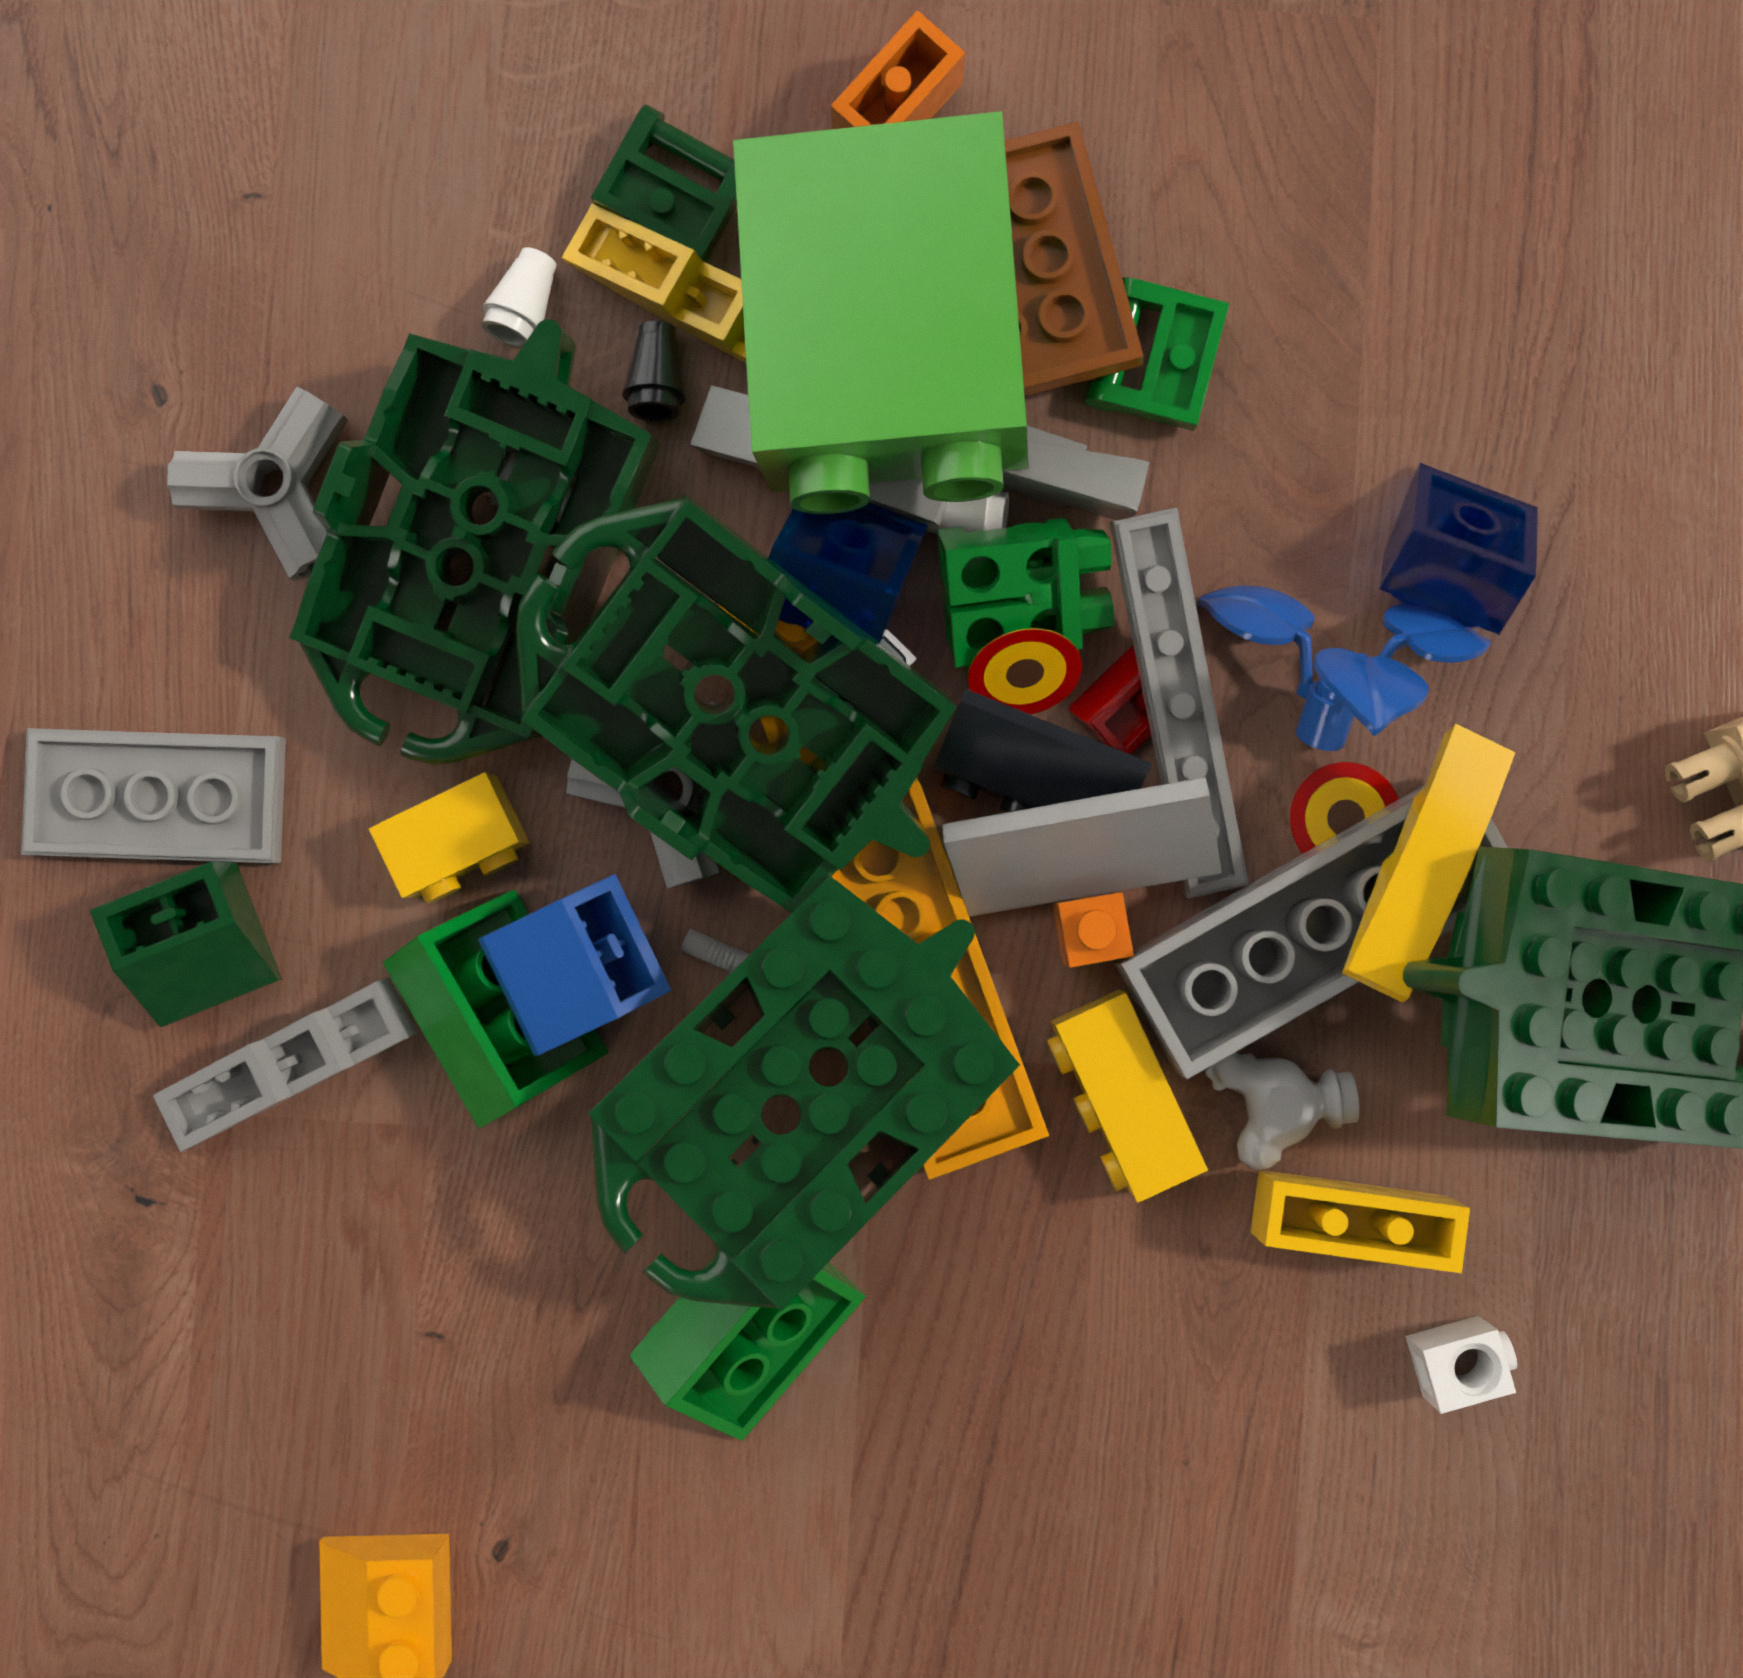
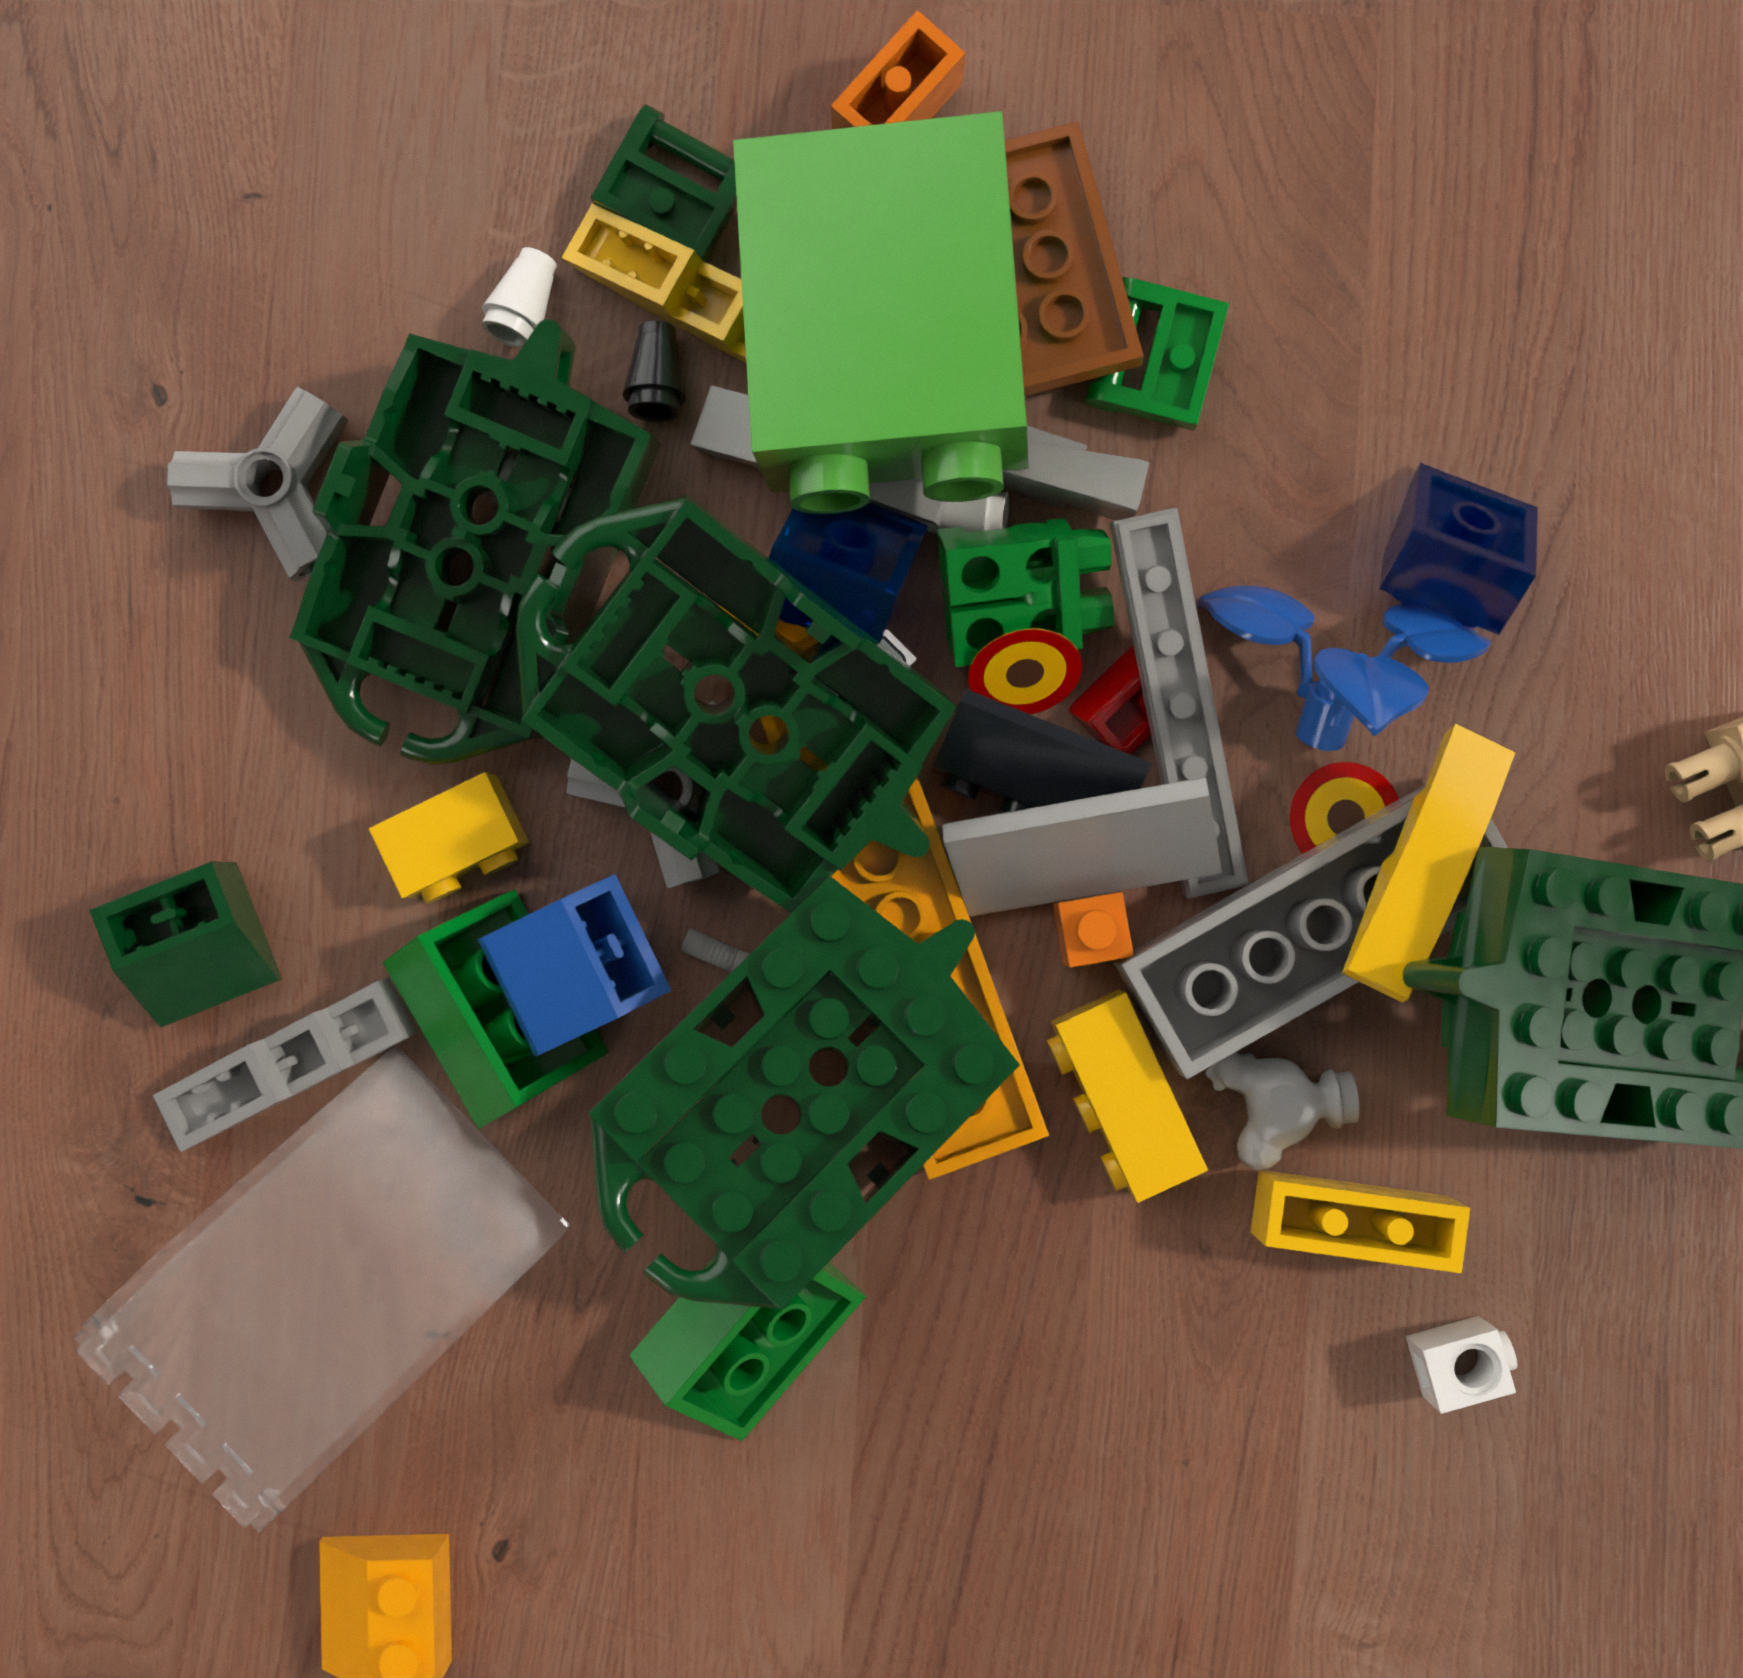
(153, 795): light grey tile -> none
(320, 1287): none -> clear windscreen

